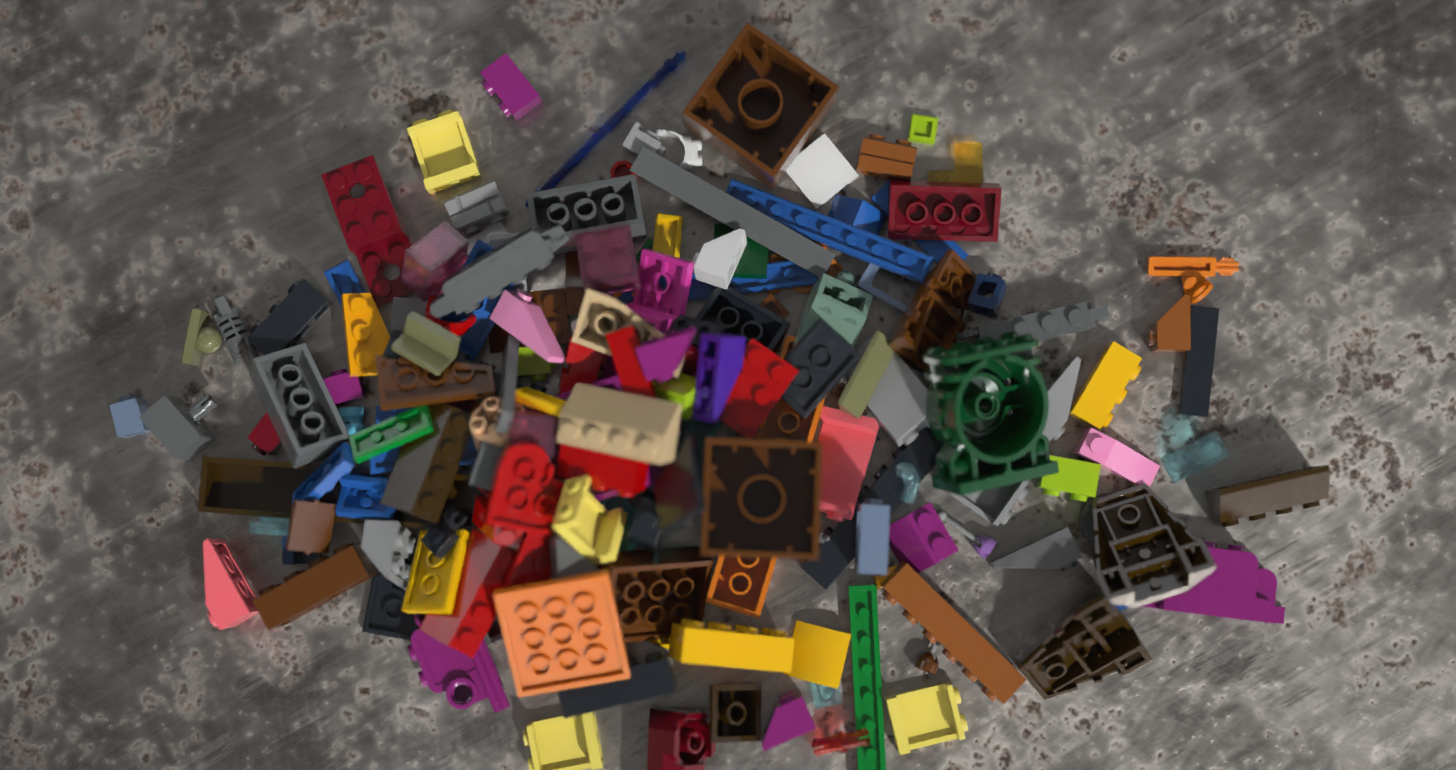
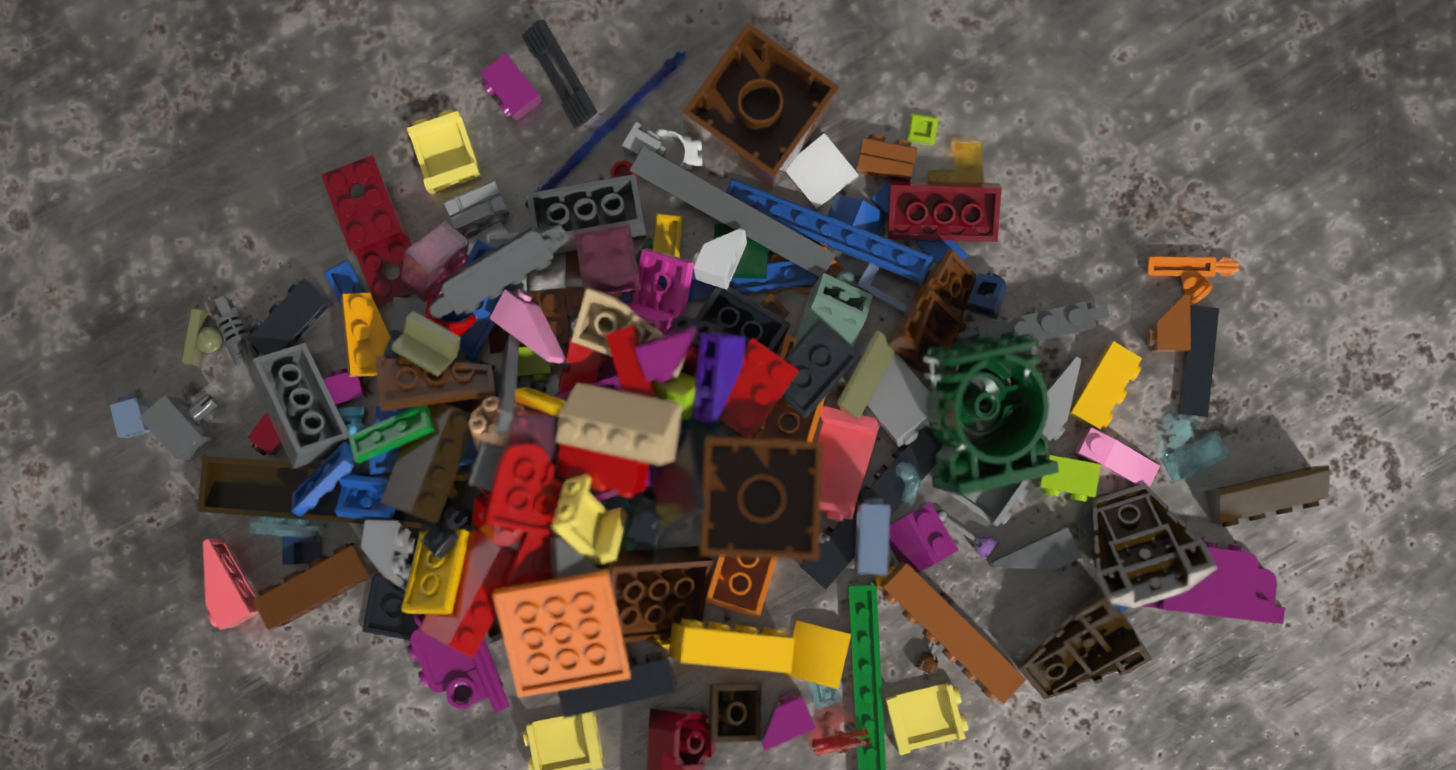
(310, 526): reddish brown piece -> none
(579, 105): none -> black container

